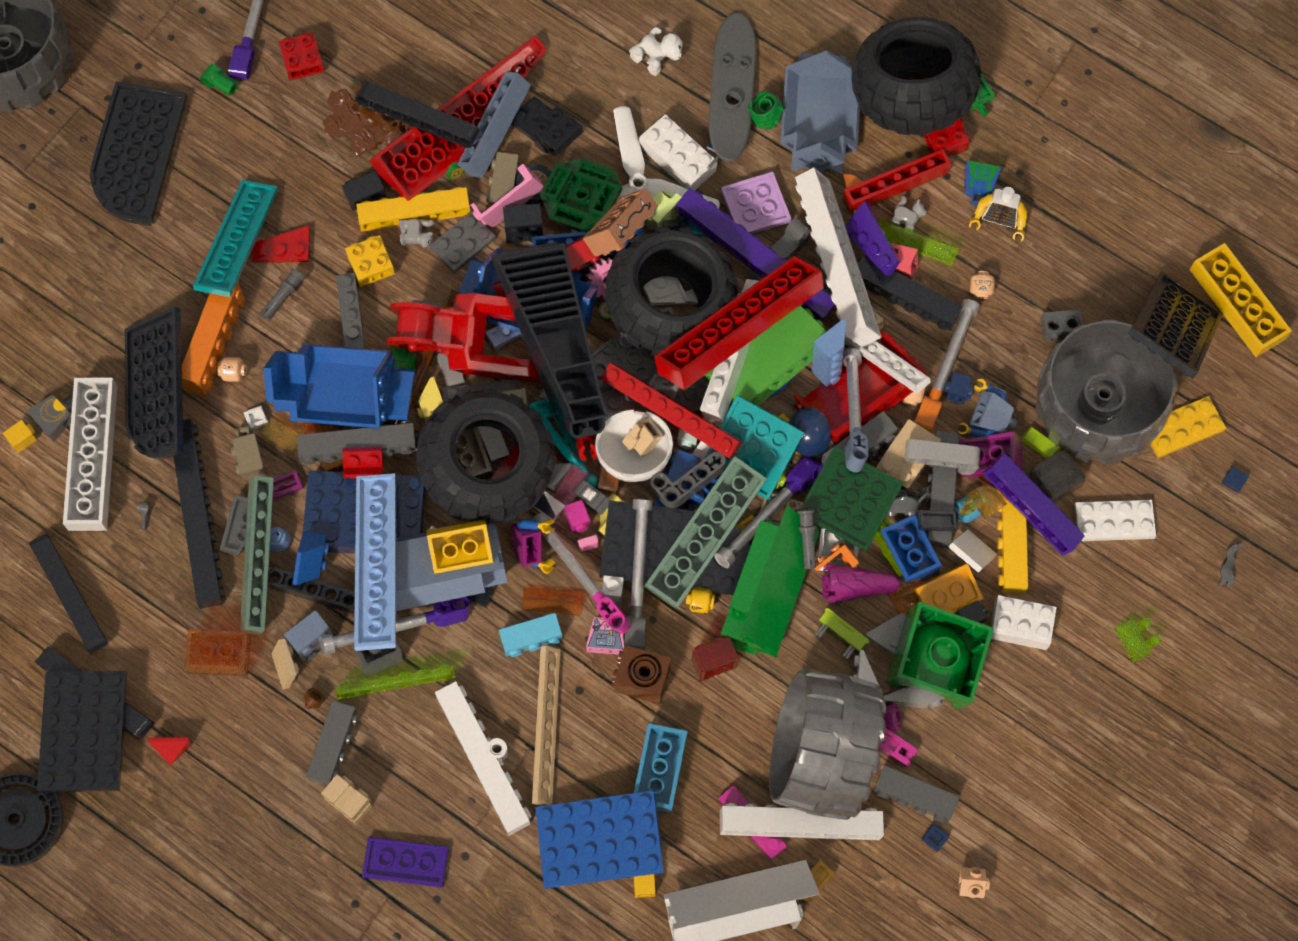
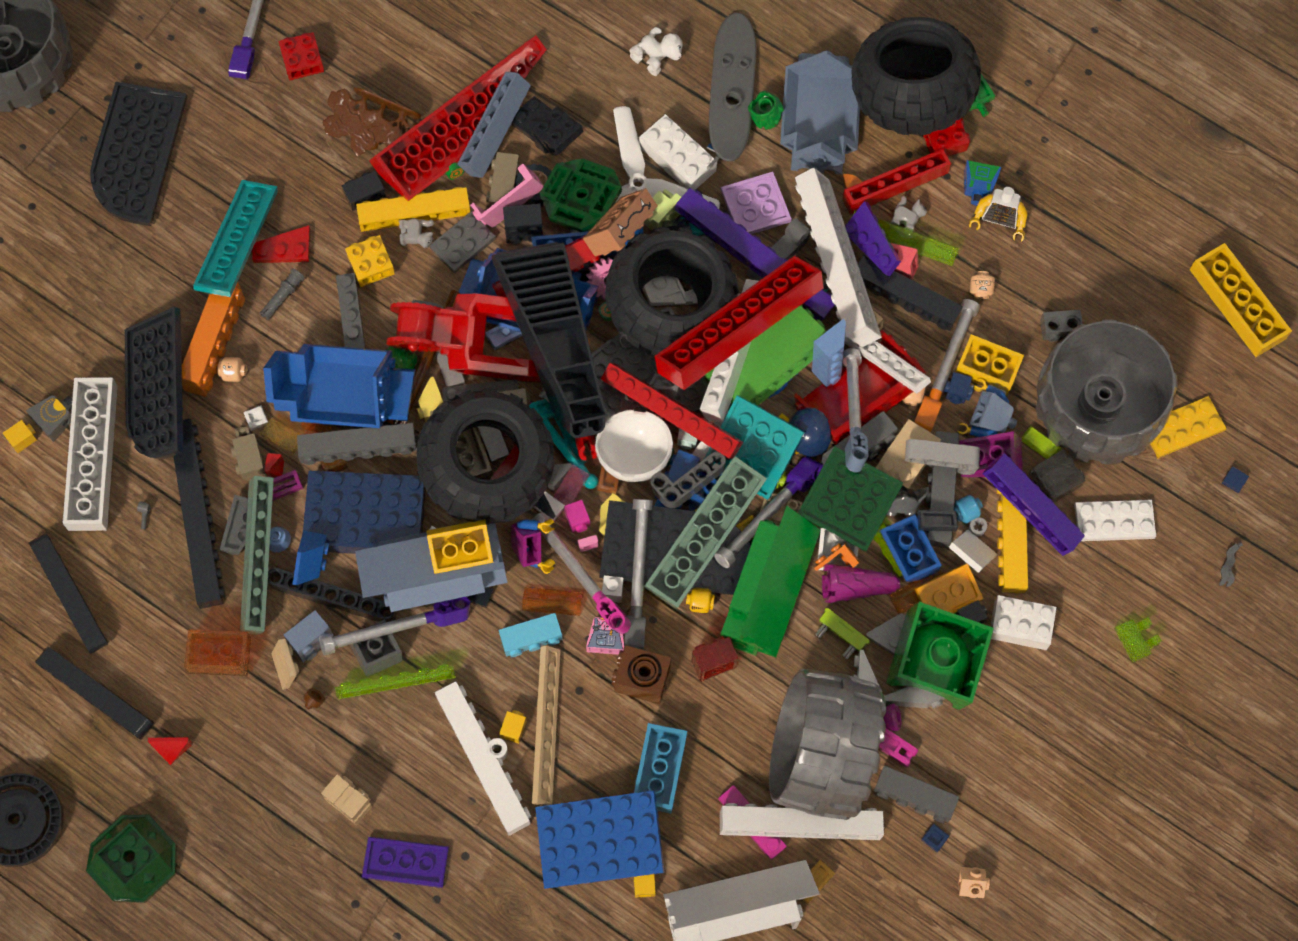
(82, 731): black plate -> none
(147, 873): none -> dark green piece
(214, 77): green piece -> none
(274, 465): none -> red slope
(332, 742): dark grey brick -> none
(362, 461): red bracket -> none
(375, 562): light blue plate -> none
(417, 114): black beam -> none
(513, 726): none -> yellow brick
(592, 496): dark grey leg -> none
(643, 437): tan piece -> none
(807, 527): dark grey pin -> none
(980, 521): none -> light grey bush
(985, 500): clear yellow brick -> none
(989, 362): none -> yellow brick
(1176, 325): black plate -> none

